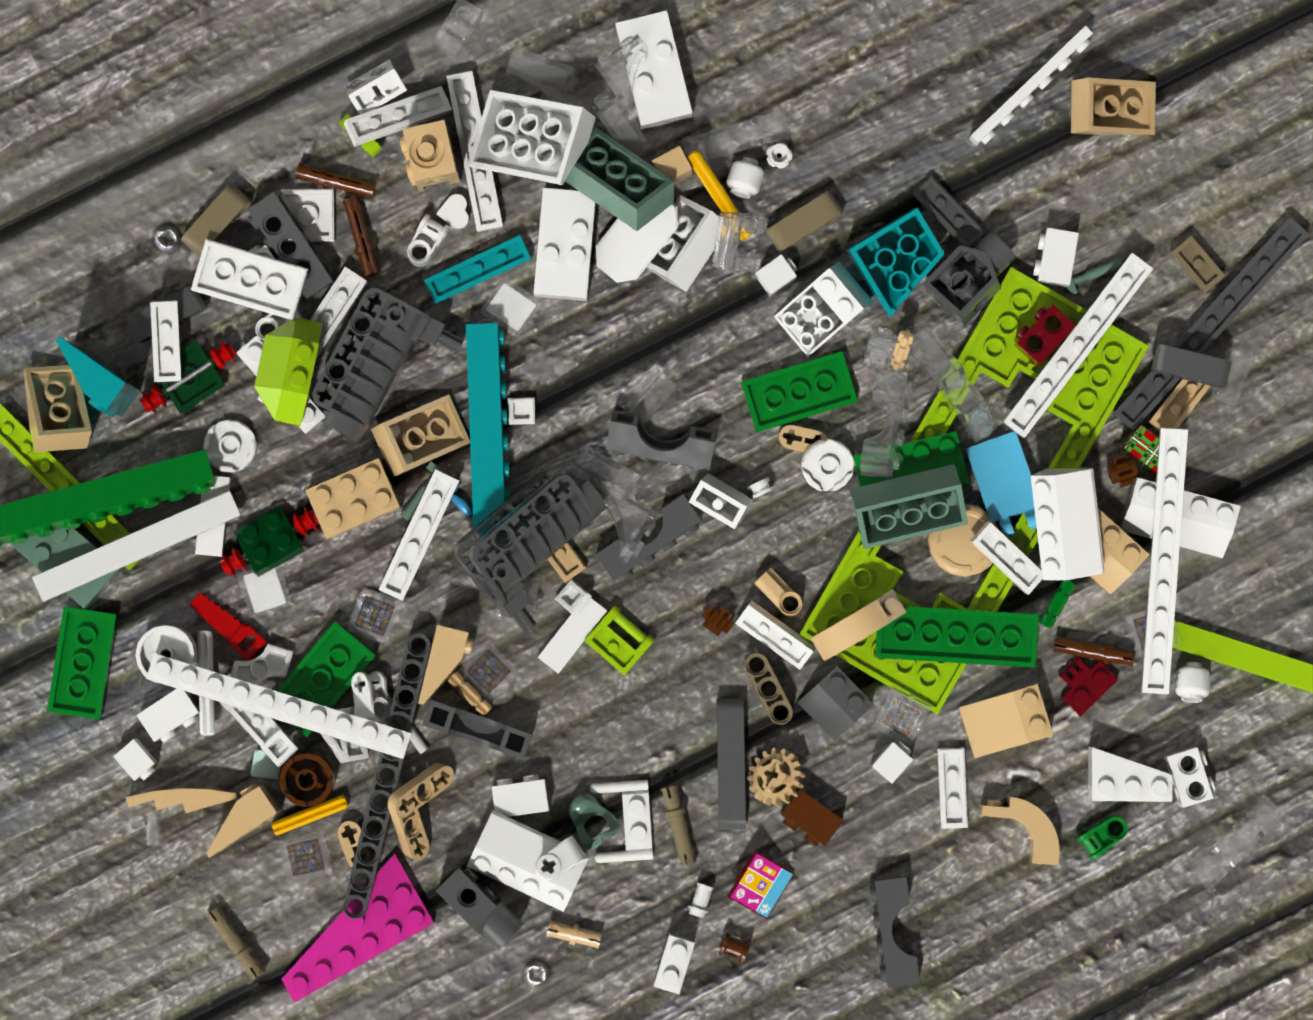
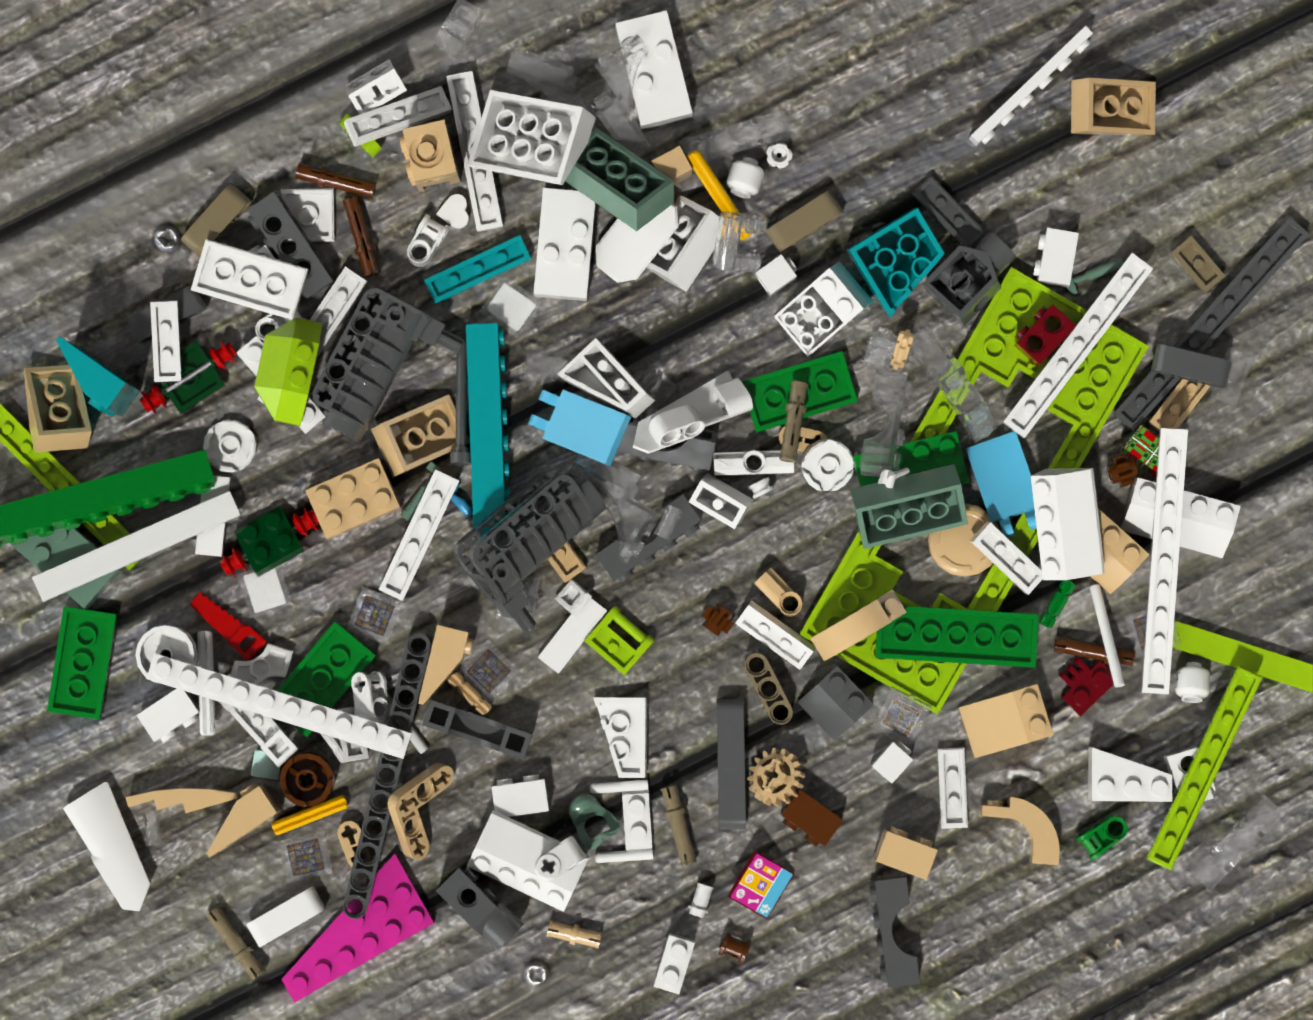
(111, 846): none -> white panel
(136, 760): white brick -> none
(286, 916): none -> white beam
(460, 454): none -> dark grey piece
(521, 411): white tile -> none
(582, 426): none -> medium azure tile
(605, 378): none -> white wedge
(626, 732): none -> white wing
(668, 521): none -> clear pin
(690, 414): none -> white panel
(735, 463): none -> white piece
(795, 412): none -> dark tan pin
(888, 477): none -> white hand
(905, 853): none -> tan brick
(1107, 636): none -> white bar
(1204, 767): none -> lime tile

